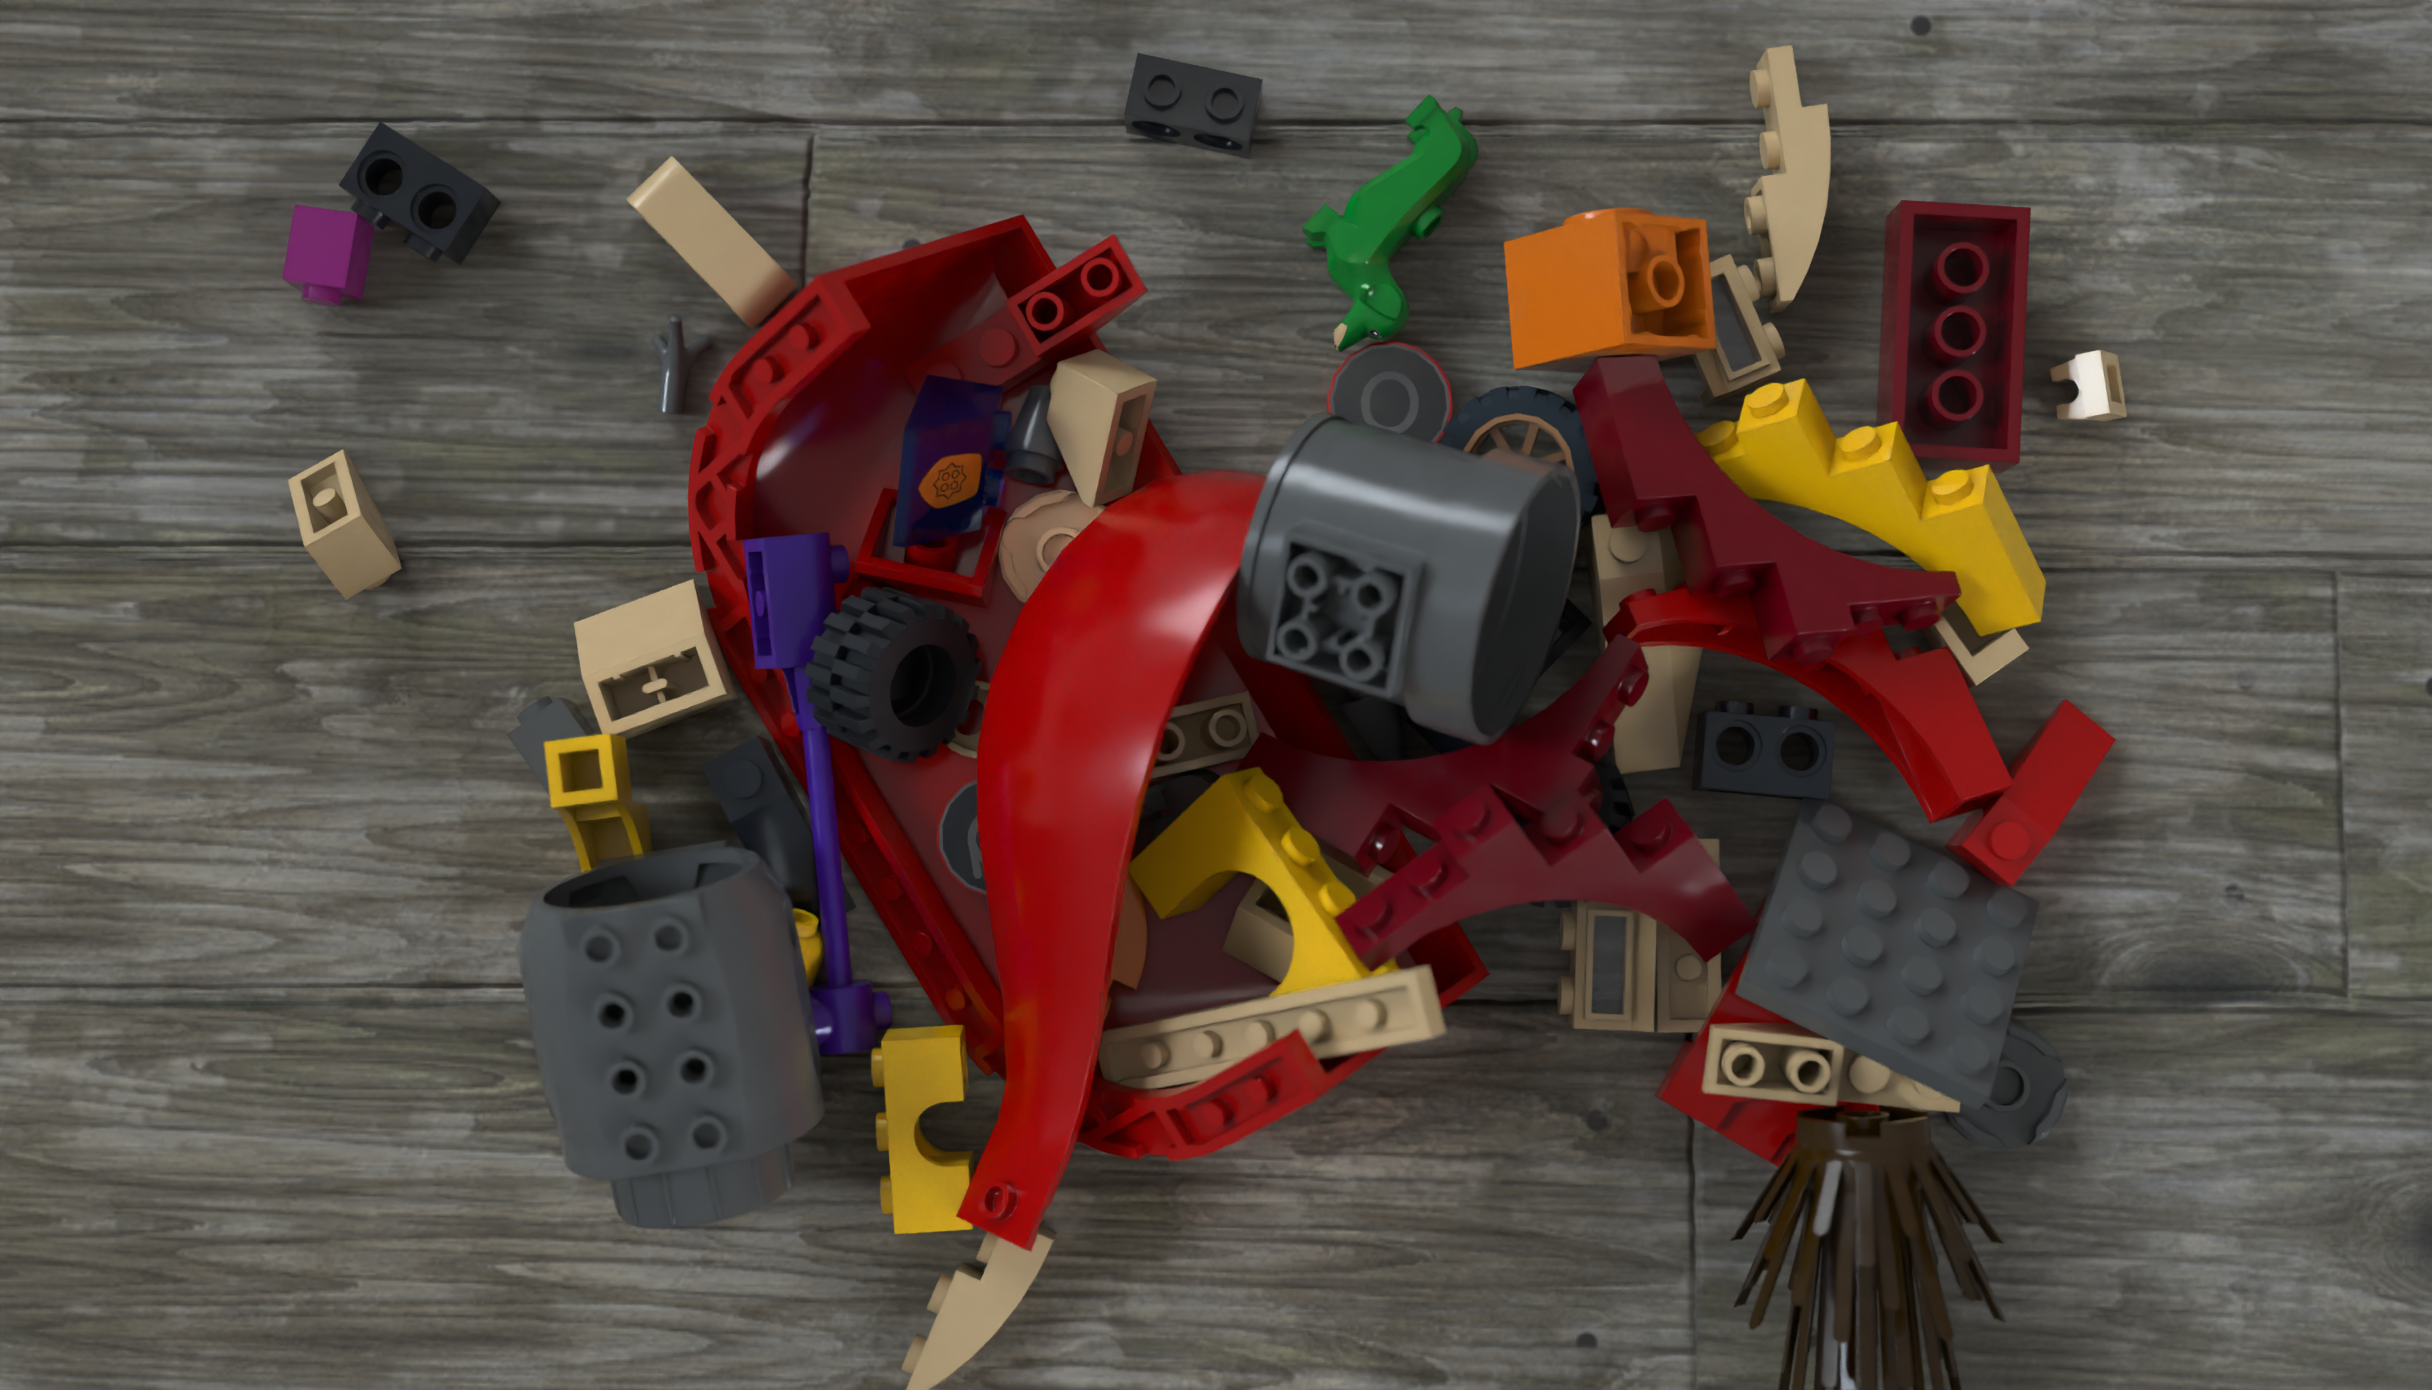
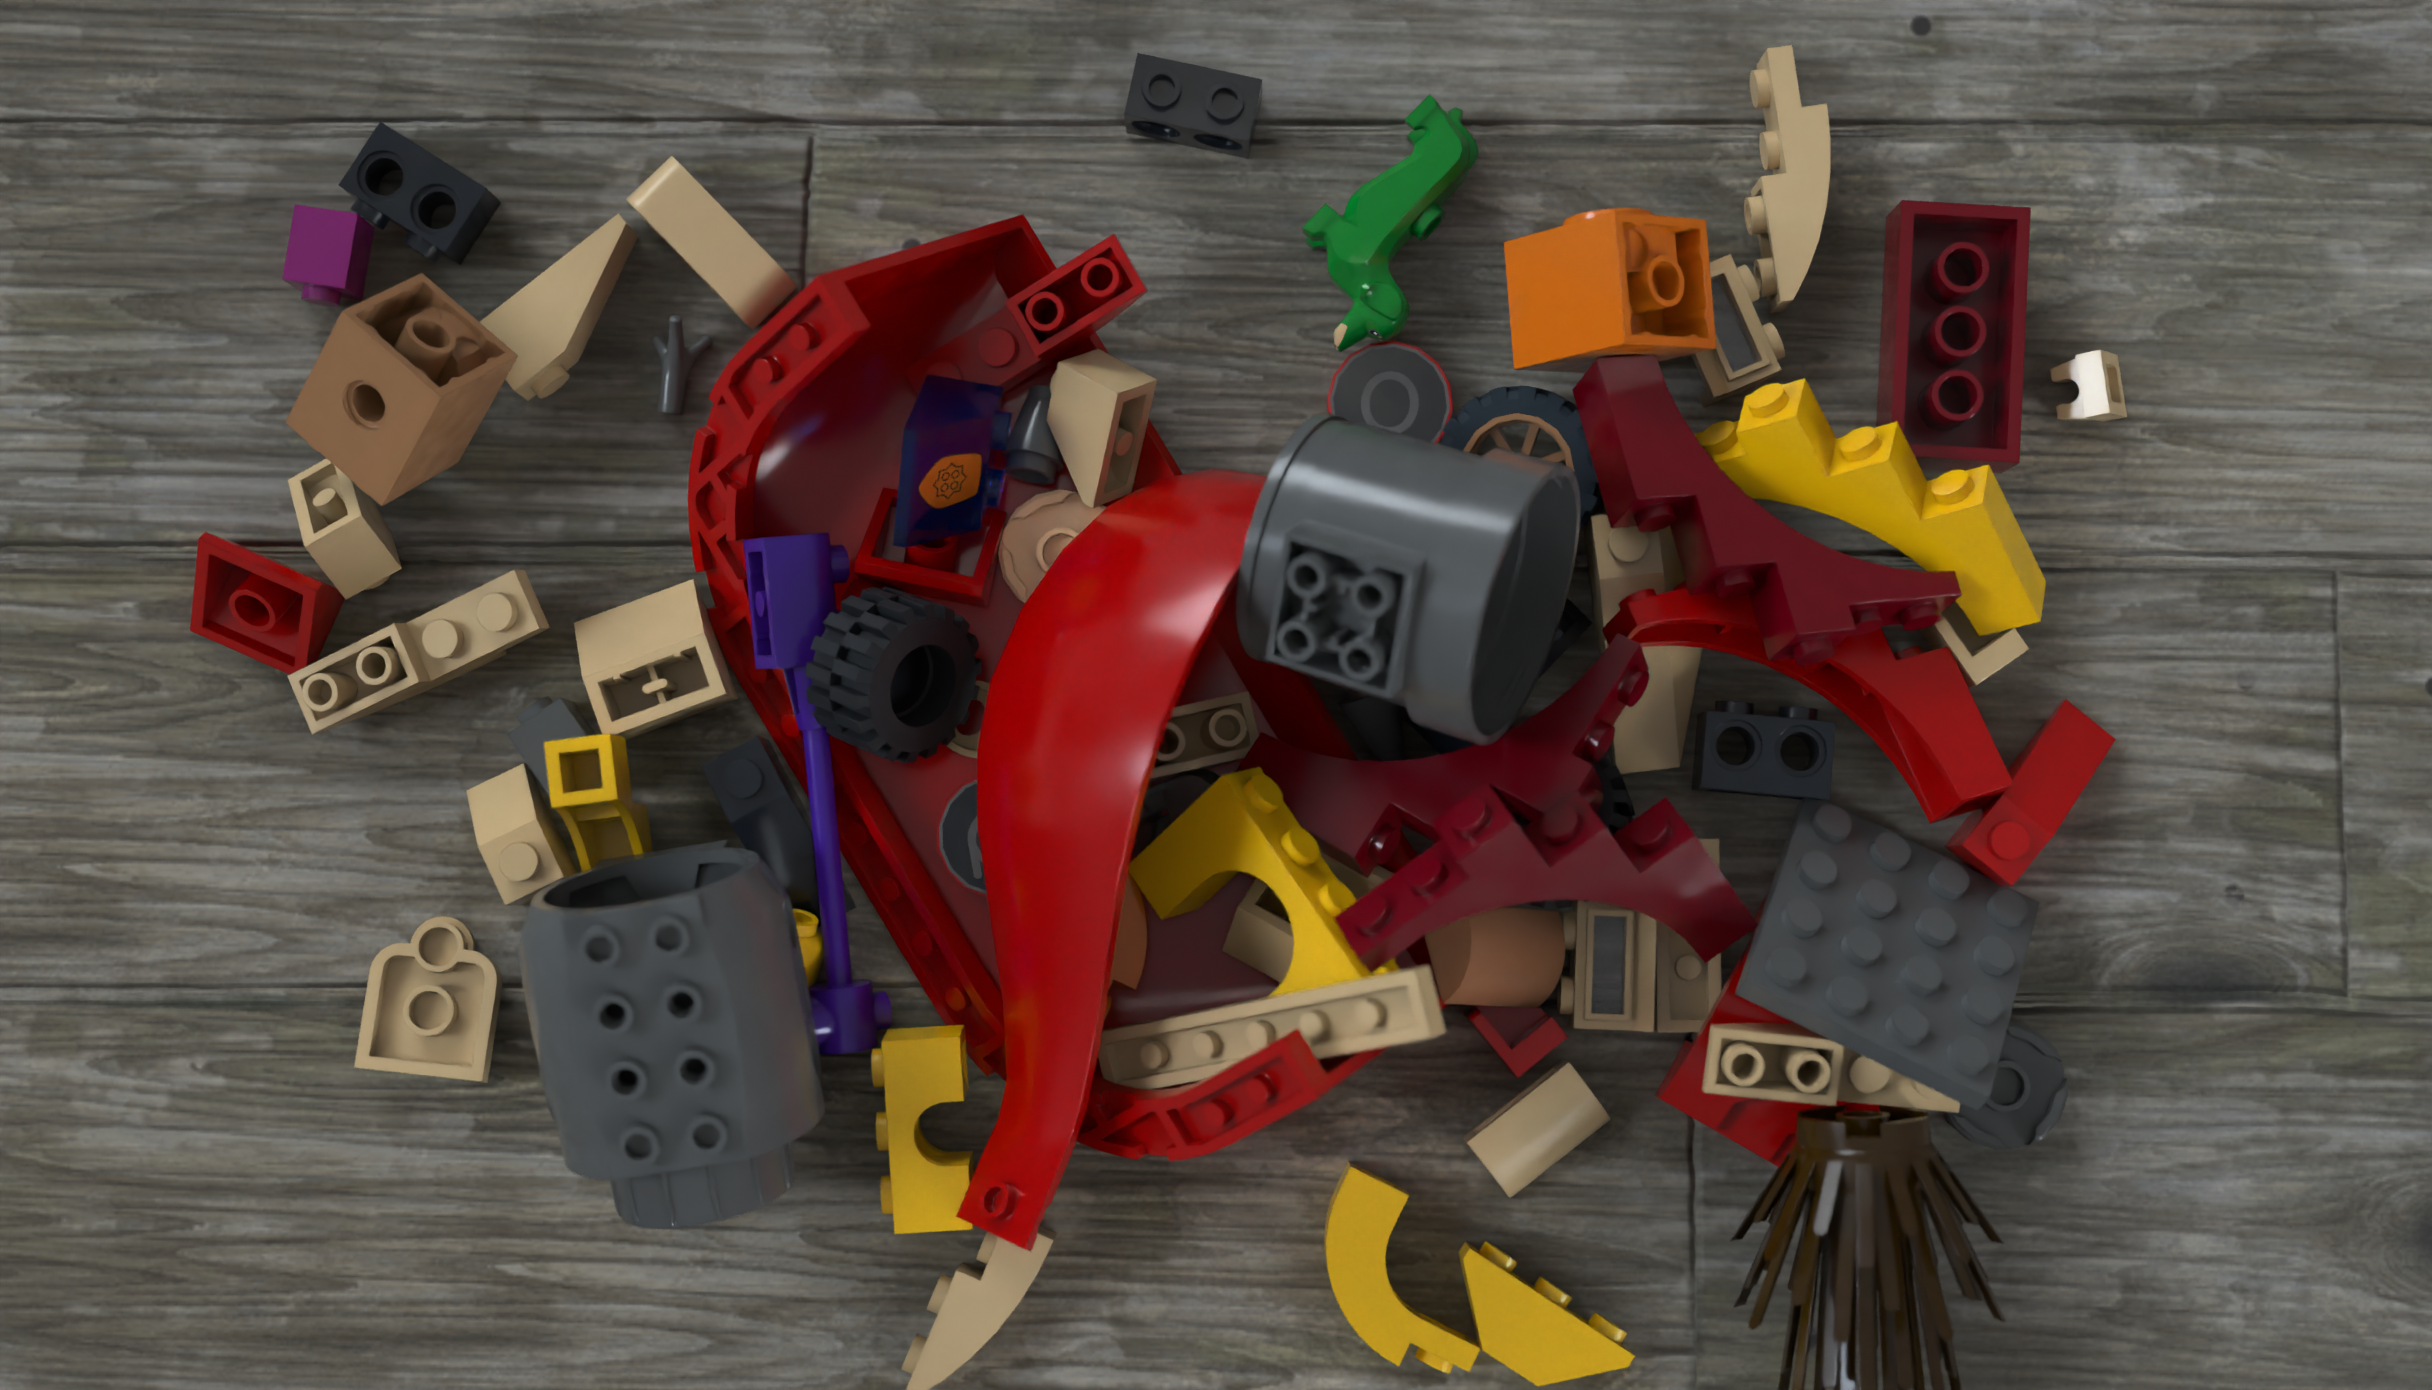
(260, 605): none -> red slope
(400, 388): none -> medium nougat brick
(419, 653): none -> tan slope
(431, 1006): none -> tan plate
(517, 836): none -> tan slope
(559, 309): none -> tan slope
(1355, 1254): none -> yellow arch
(1498, 957): none -> nougat brick
(1516, 1034): none -> red panel
(1531, 1324): none -> yellow slope
(1537, 1127): none -> tan brick

